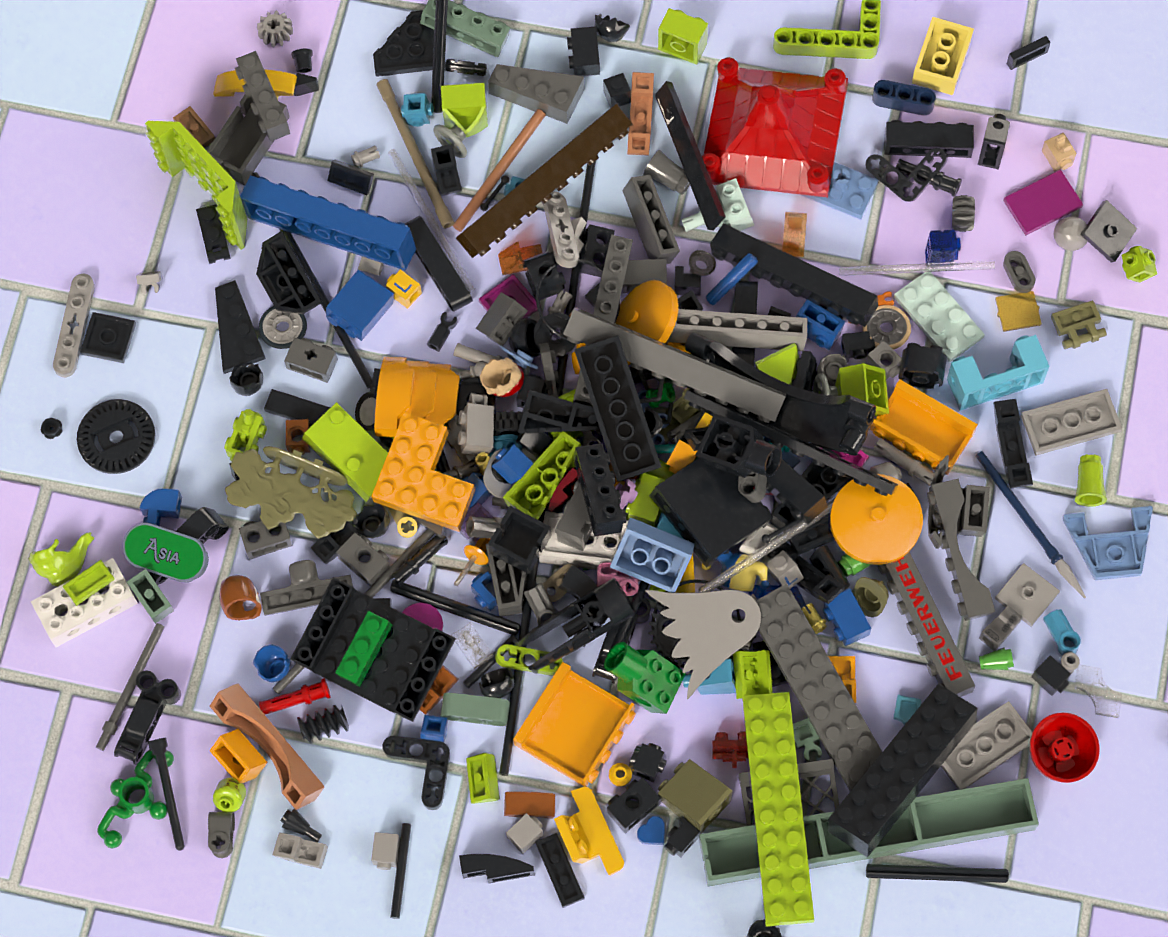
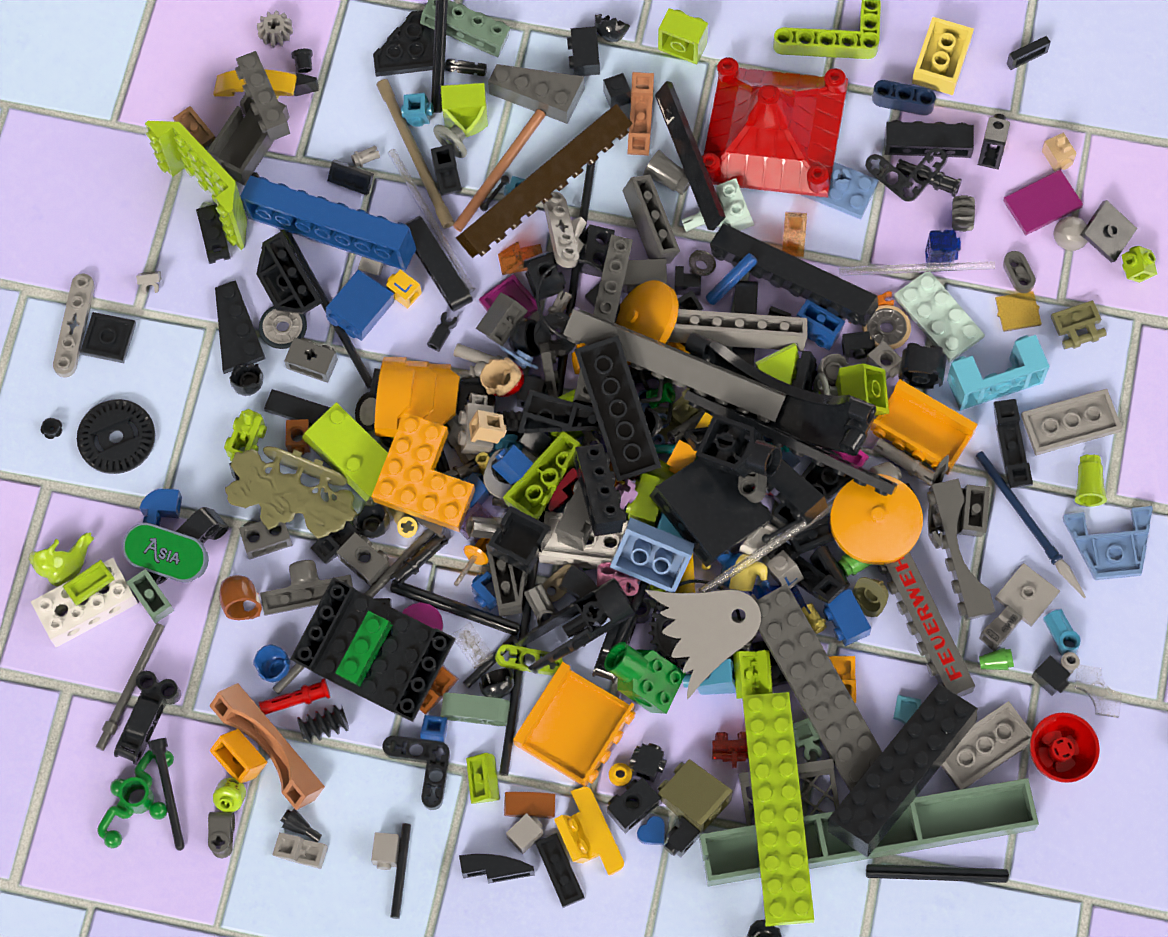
(487, 427): none -> tan brick

